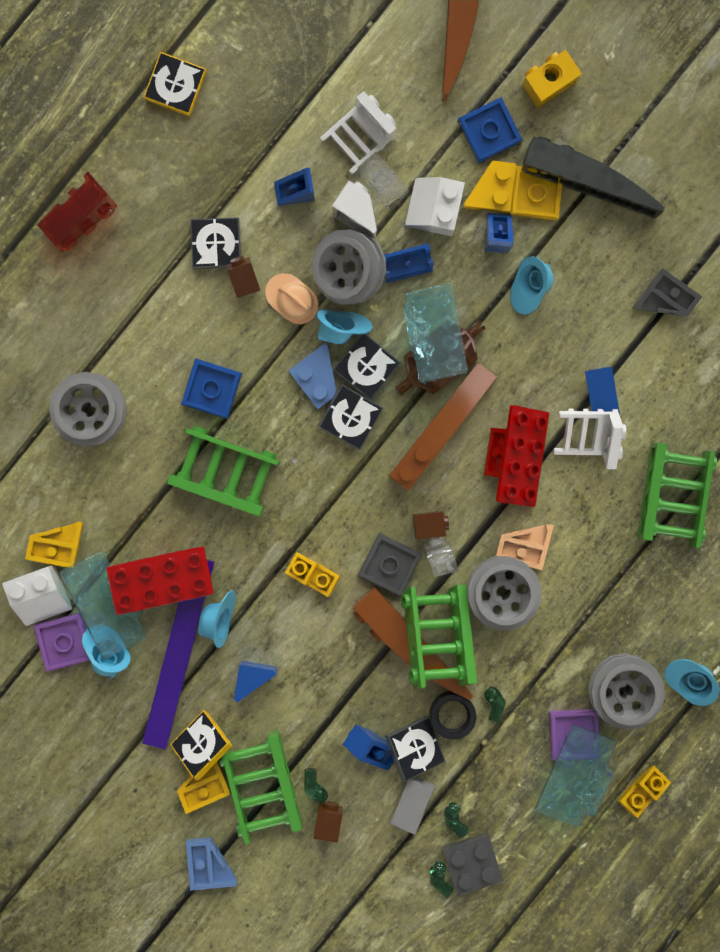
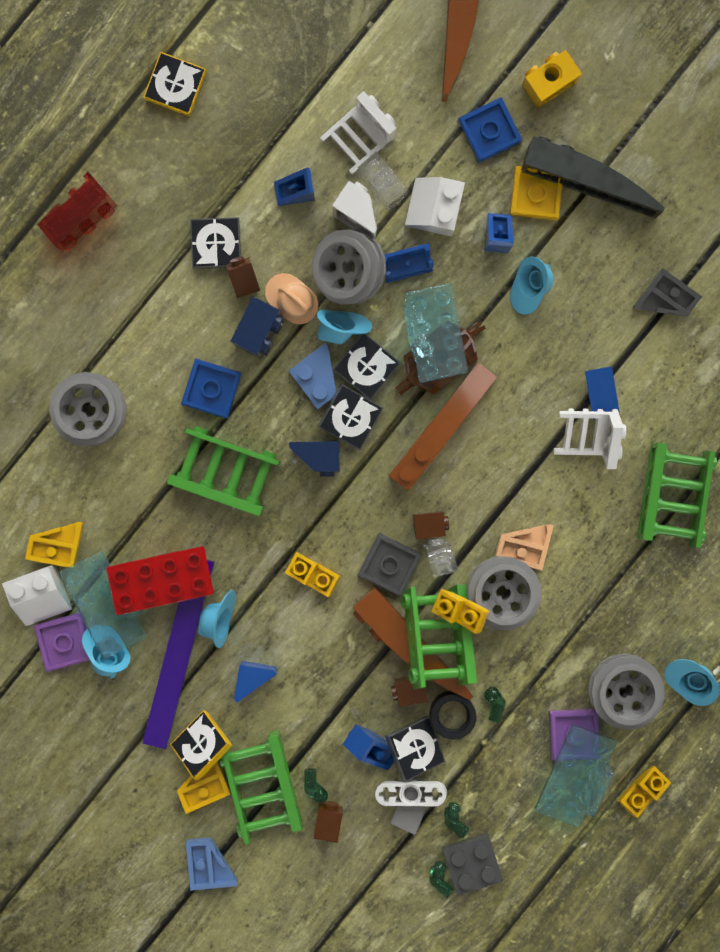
(257, 328): none -> dark blue brick
(319, 456): none -> dark blue slope
(393, 787): none -> white beam
(406, 695): none -> reddish brown brick
(460, 610): none -> yellow slope
(494, 189): yellow wing -> none
(517, 455): red bracket -> none

